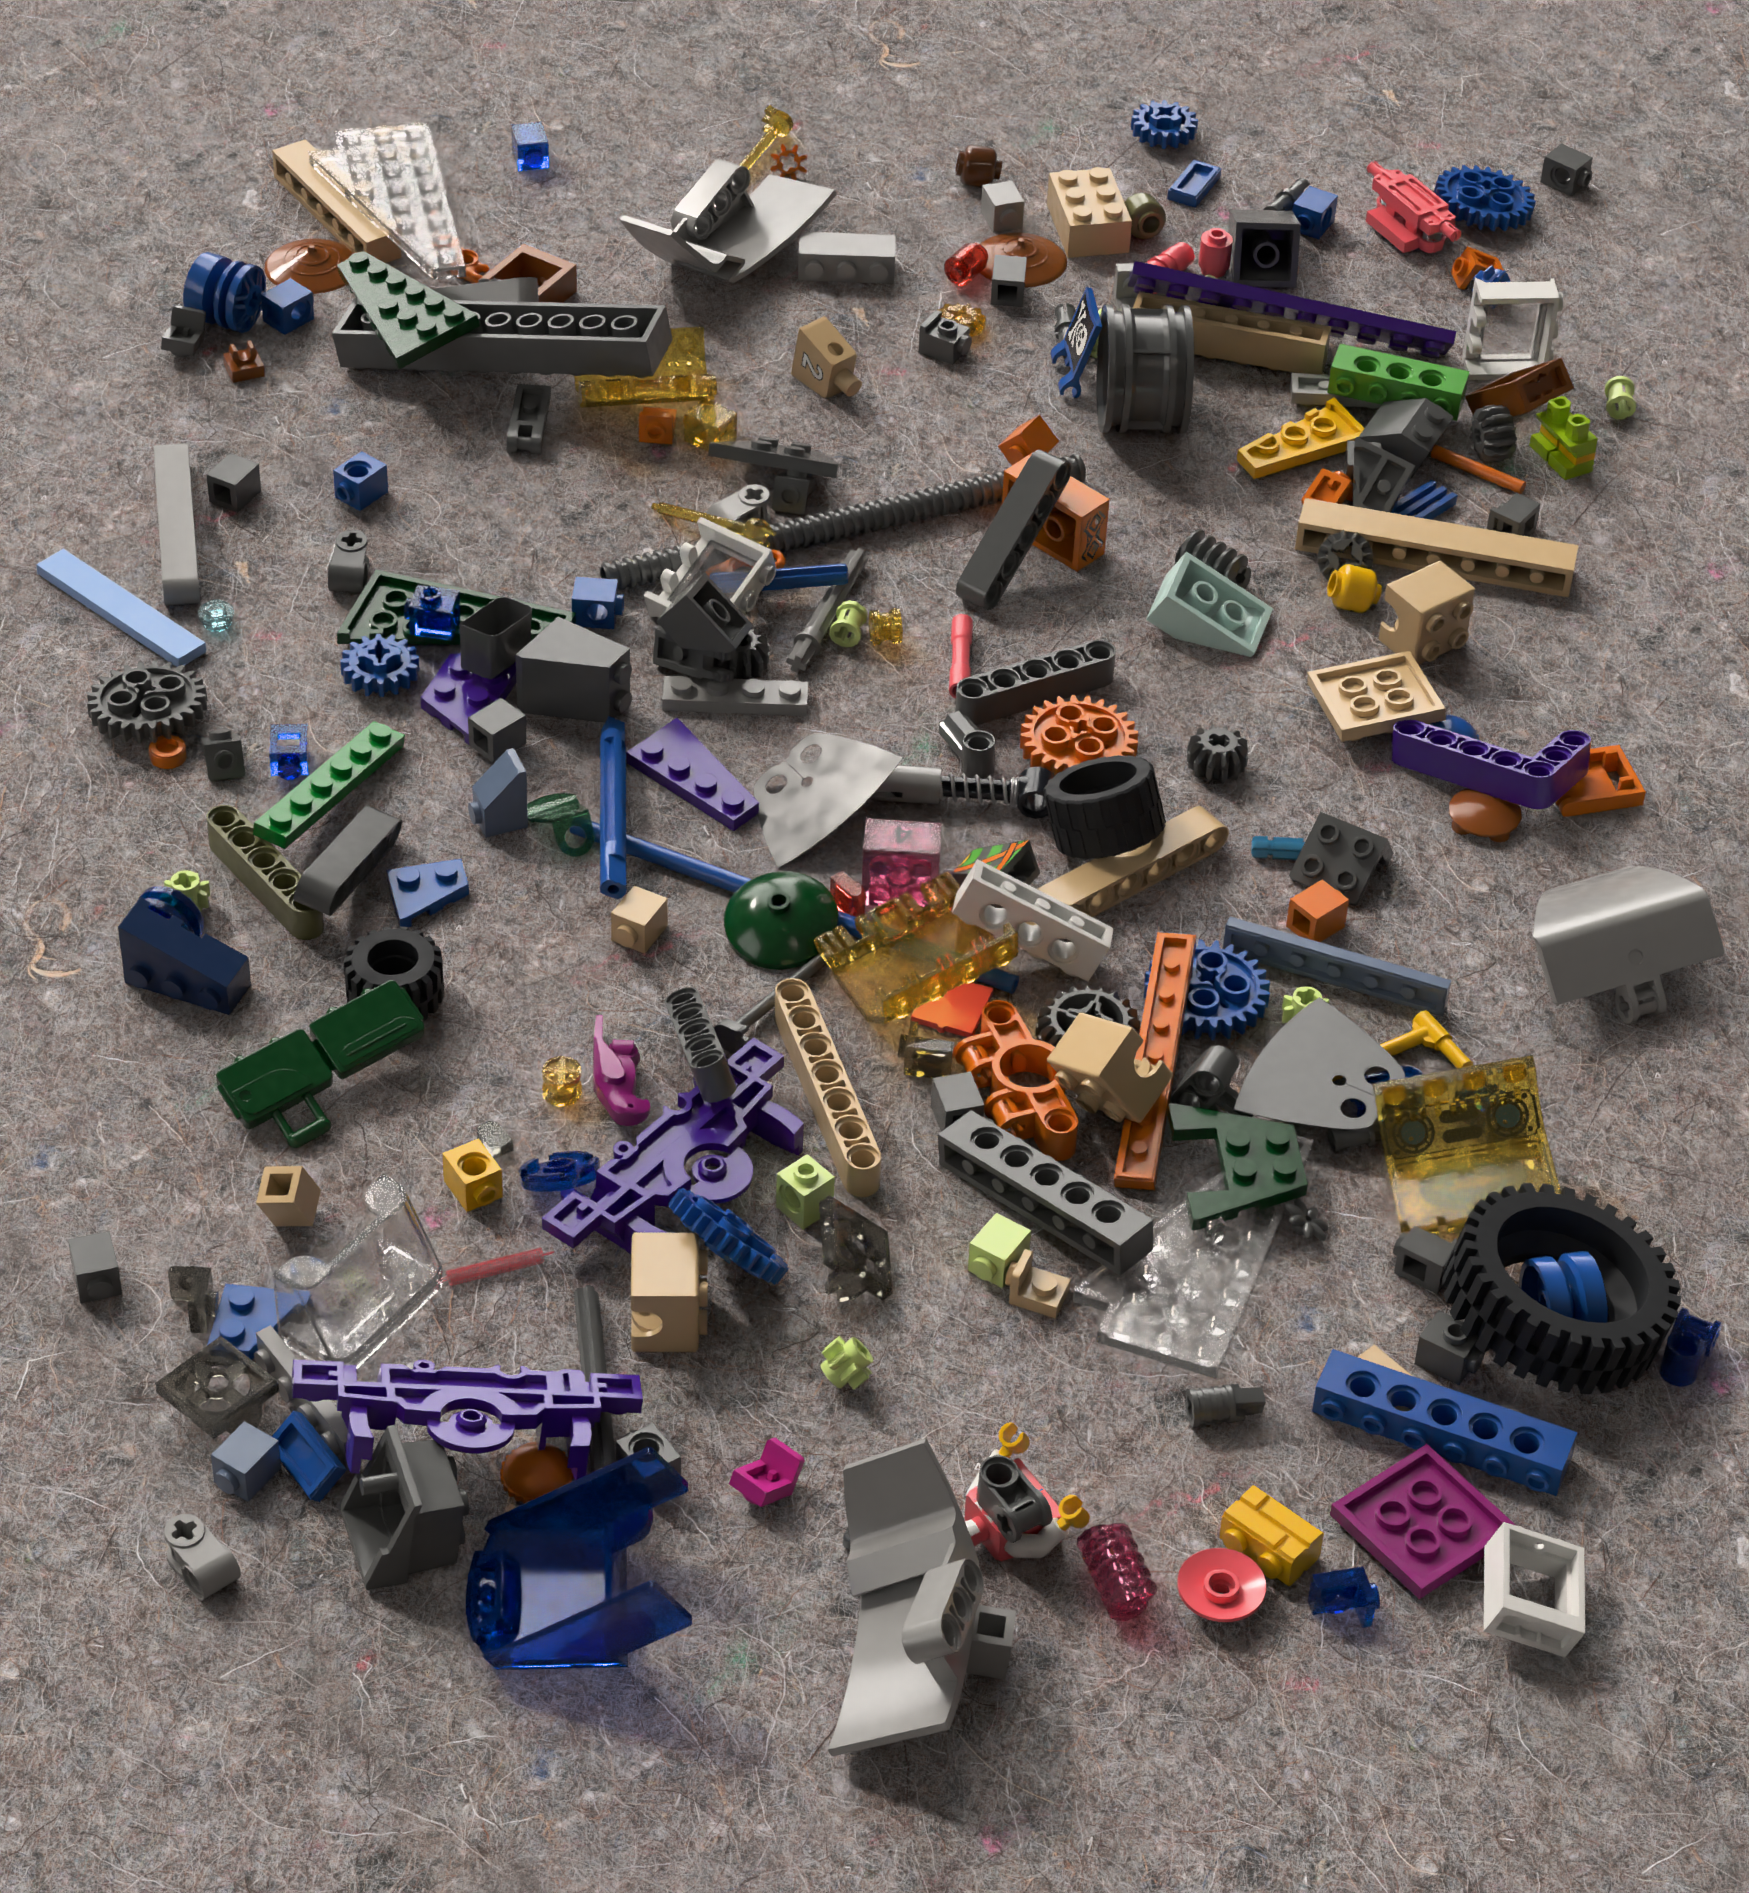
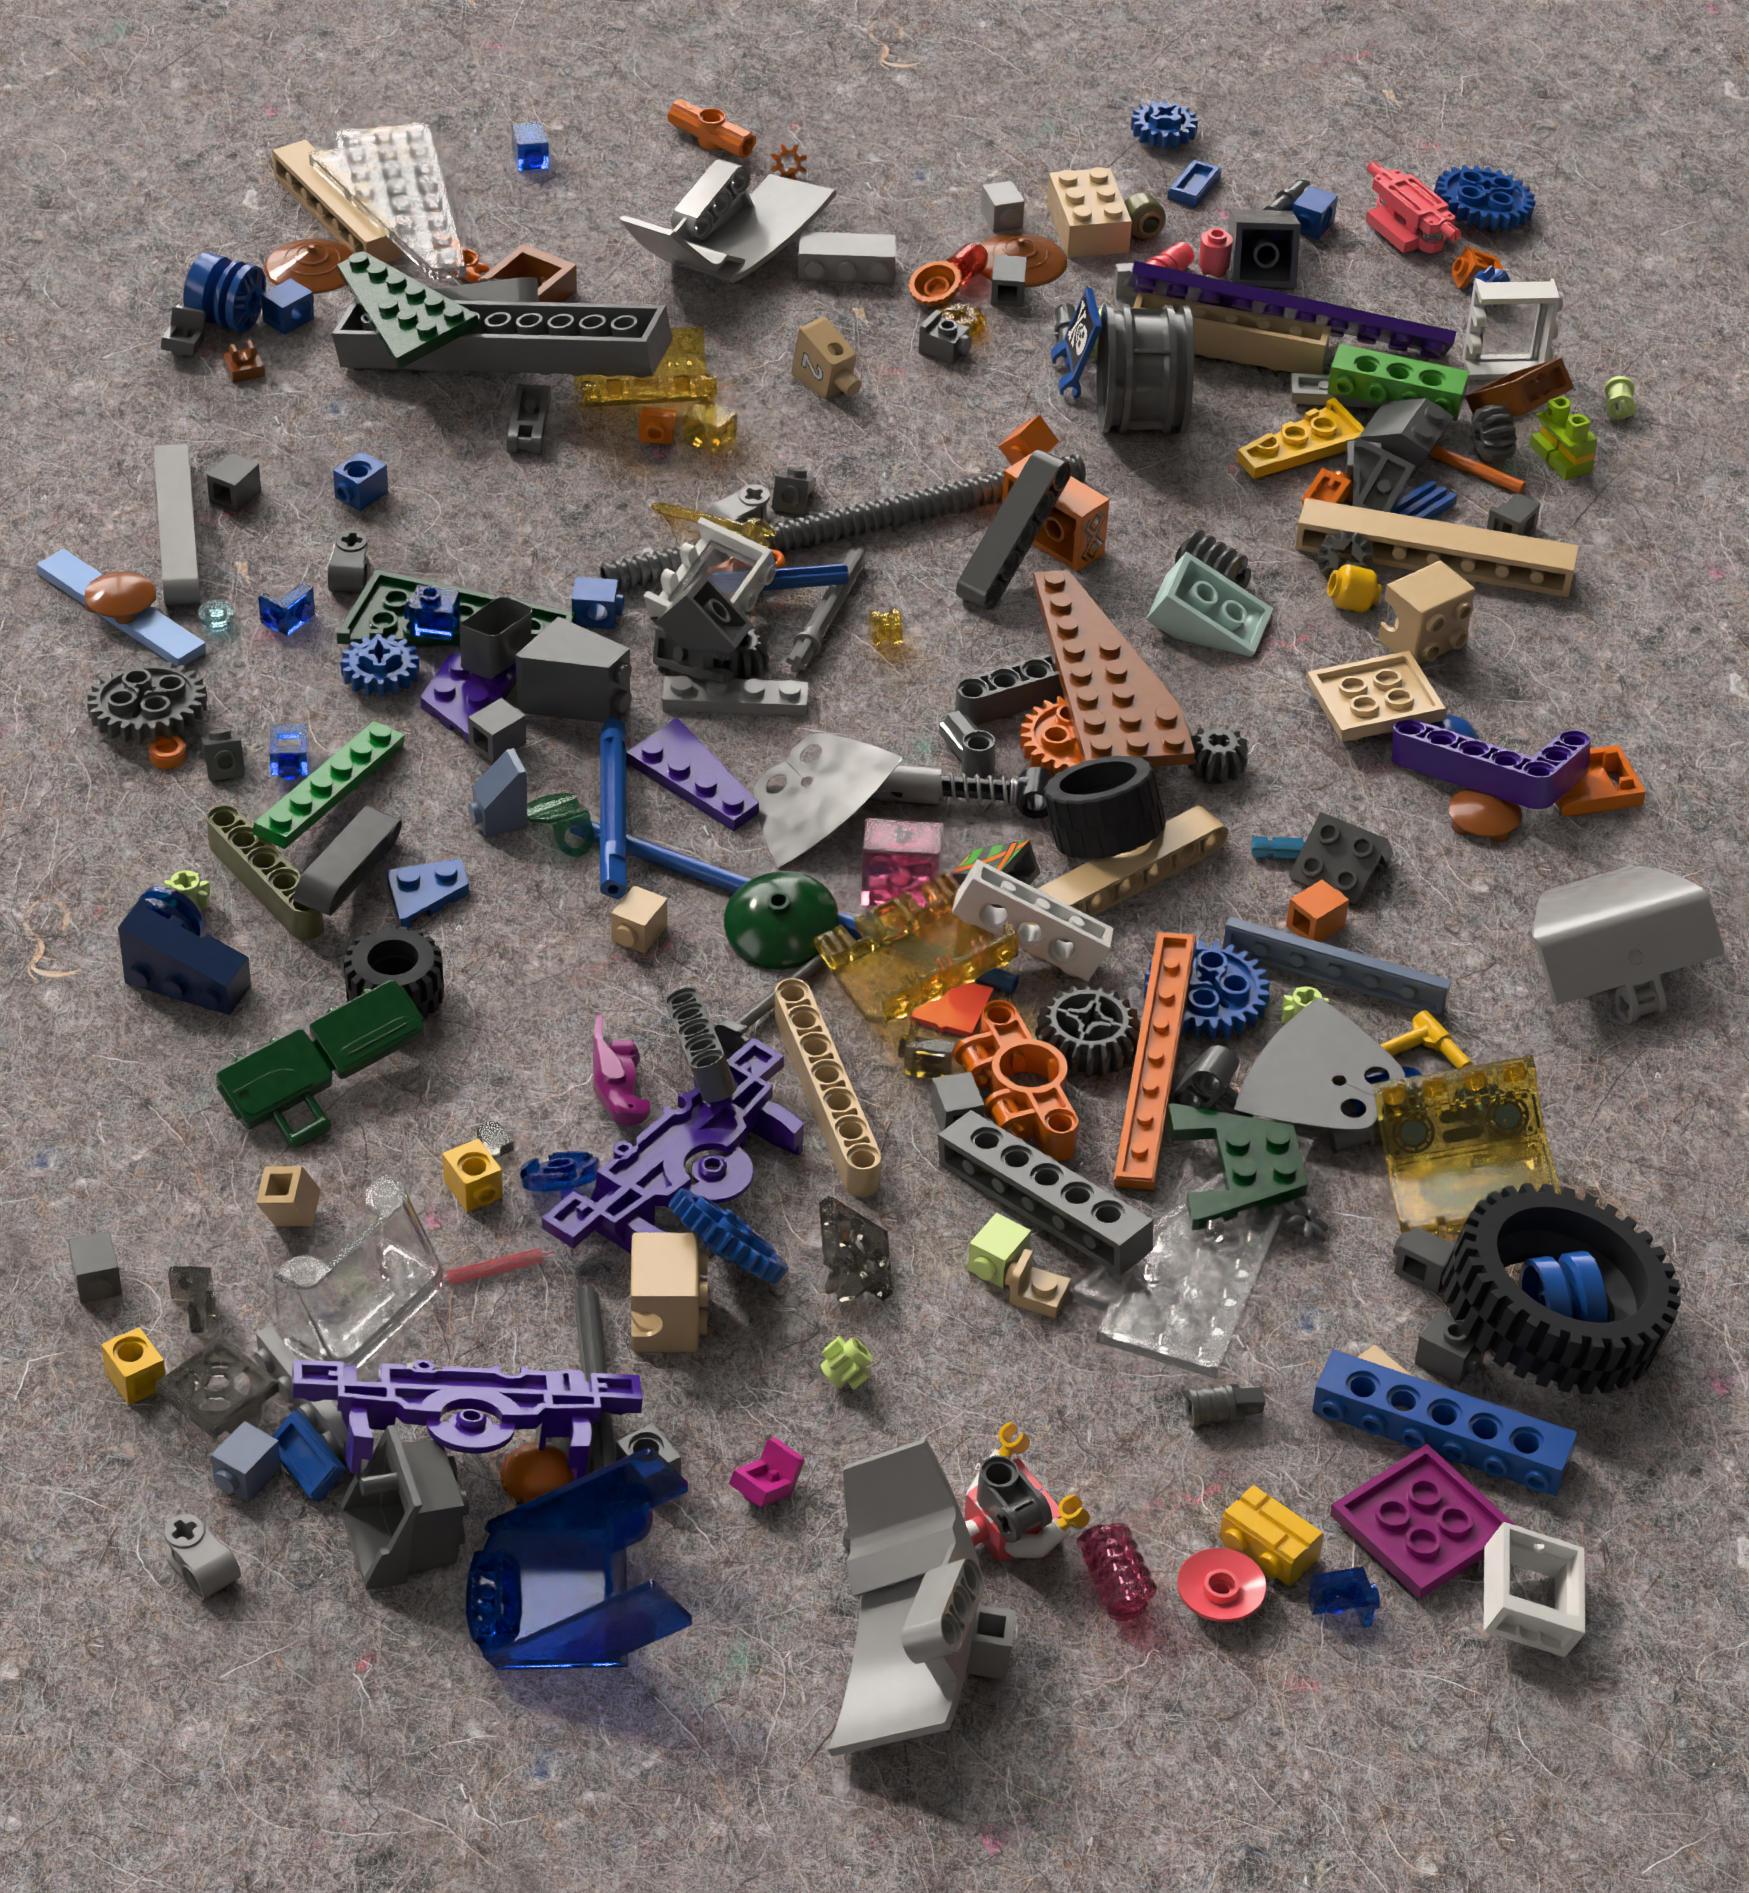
(120, 595): none -> dark orange dish
(133, 1365): none -> yellow brick
(242, 1314): wing -> none
(288, 612): none -> clear blue bracket
(561, 1081): clear yellow wheel -> none
(711, 128): none -> orange piece
(769, 453): dark grey wing -> none
(777, 124): clear yellow piece -> none
(801, 1189): yellowish green brick -> none
(848, 894): clear red plate -> none
(852, 623): yellowish green bush -> none
(935, 283): none -> orange hat
(961, 641): coral piece -> none
(978, 166): reddish brown head -> none
(1101, 1068): tan piece -> none
(1107, 686): none -> wing
(1566, 170): dark grey brick -> none
(1688, 1348): clear blue piece -> none

